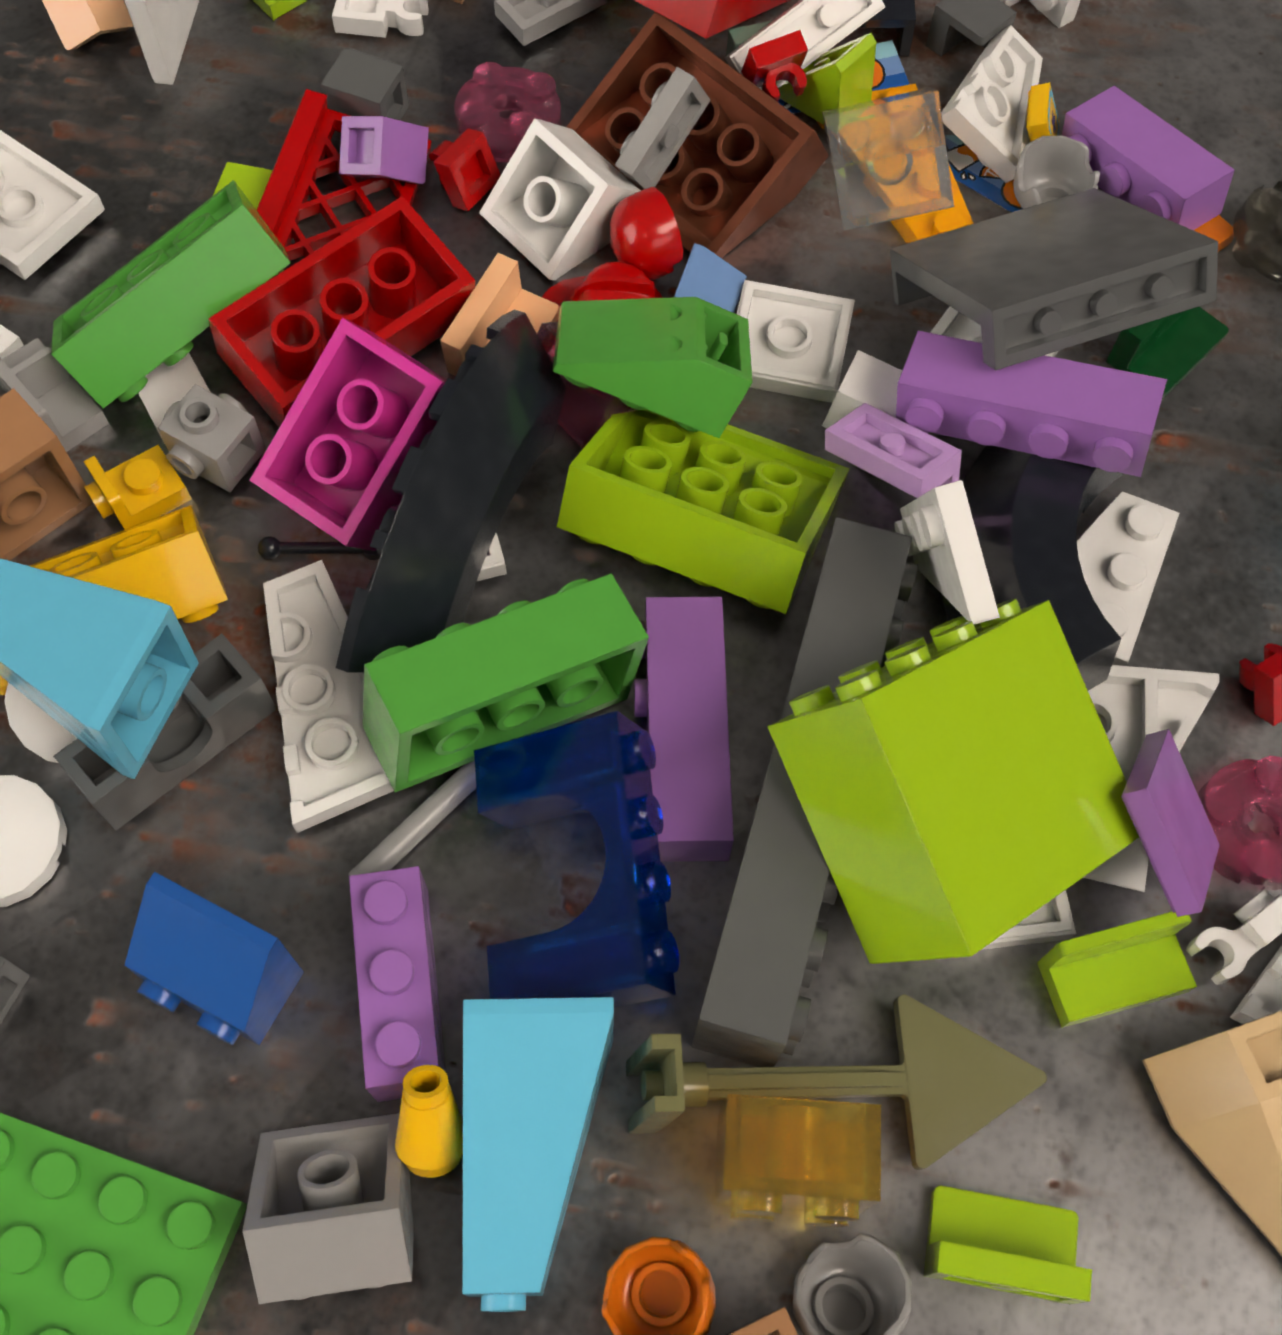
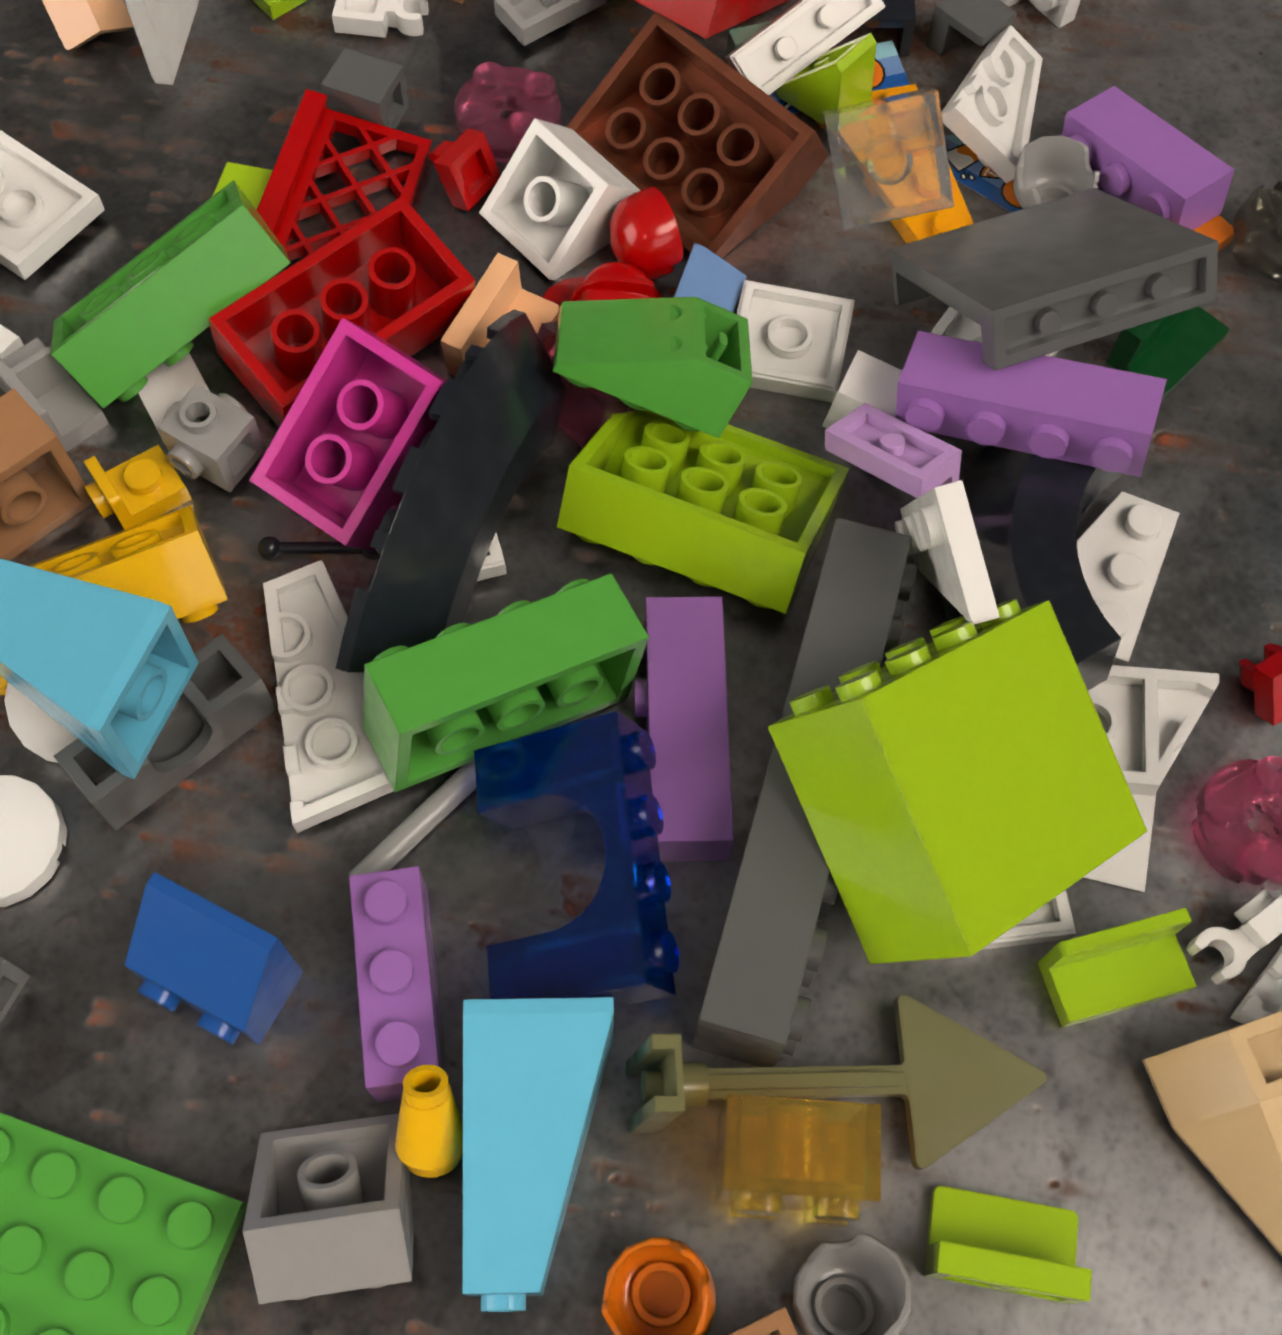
(383, 149): medium lavender panel -> none
(663, 130): light grey plate -> none
(777, 61): red tile -> none
(1041, 112): yellow tile -> none
(1171, 823): medium lavender tile -> none

